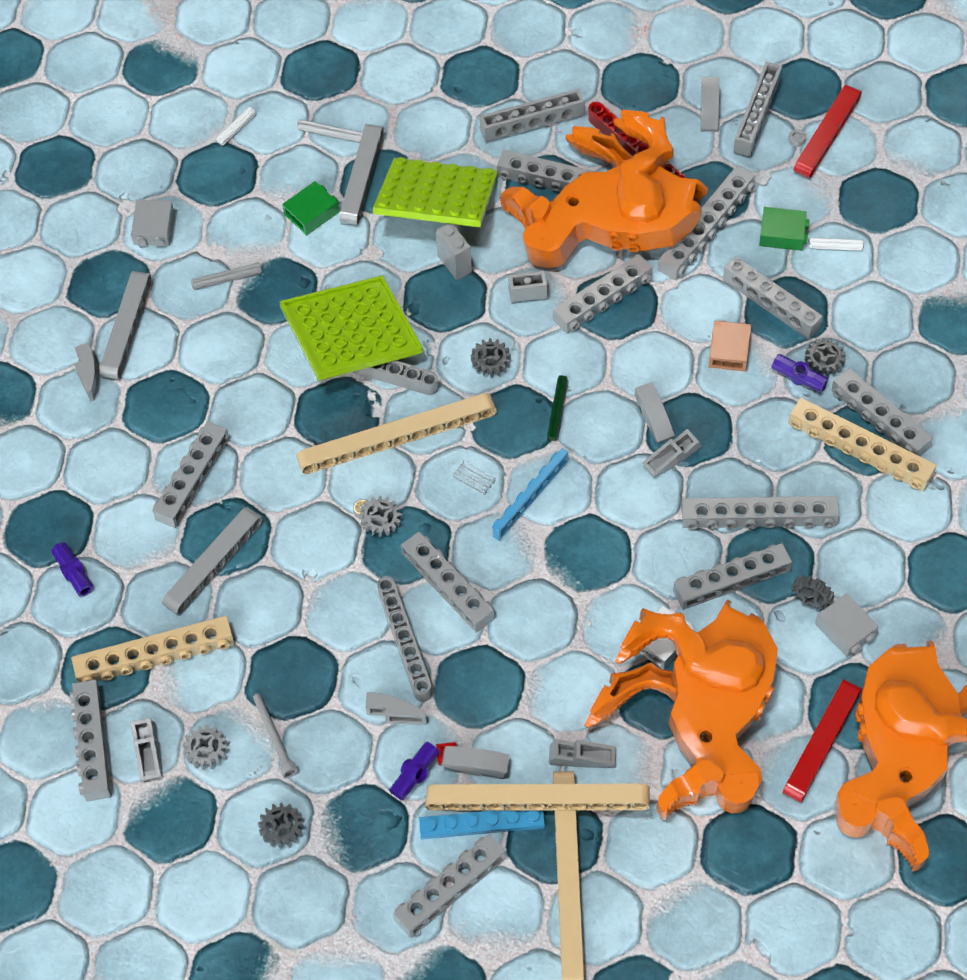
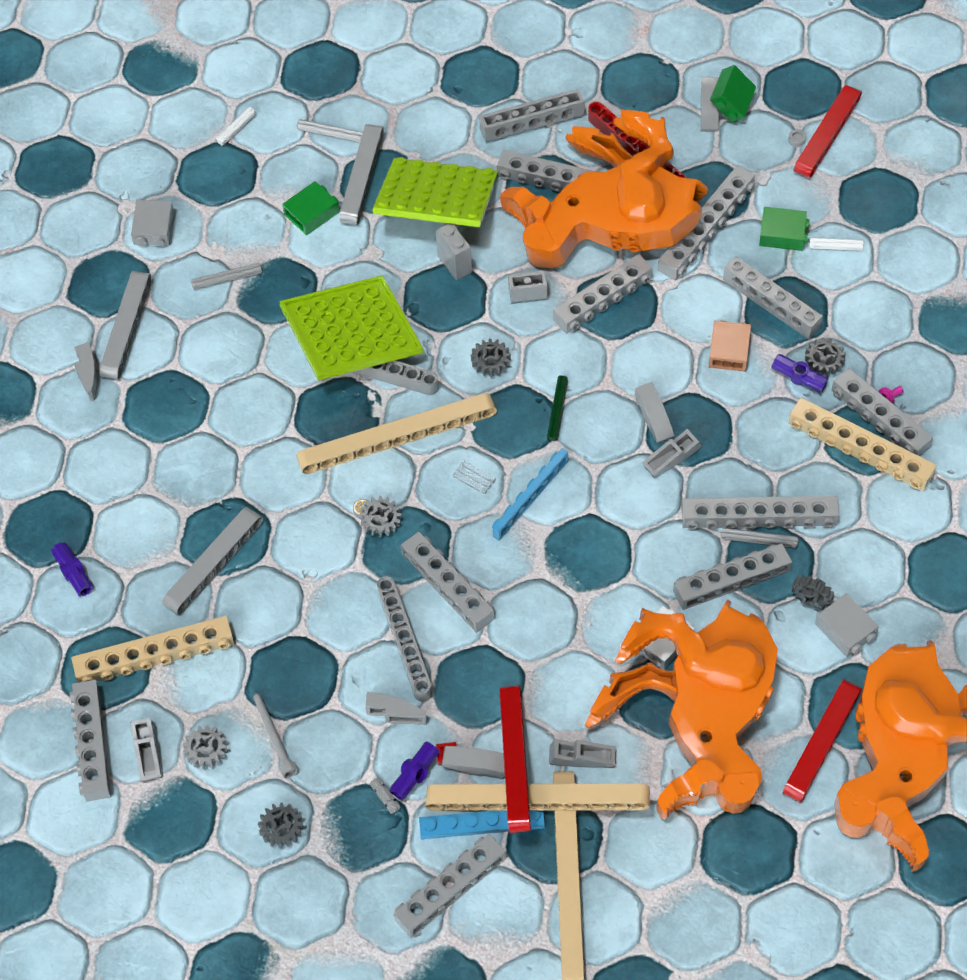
(172, 514): light grey brick -> none
(385, 795): none -> light grey axle
(515, 759): none -> red beam
(733, 93): none -> green brick
(757, 109): light grey brick -> none
(759, 537): none -> light grey axle
(890, 394): none -> dark pink plate

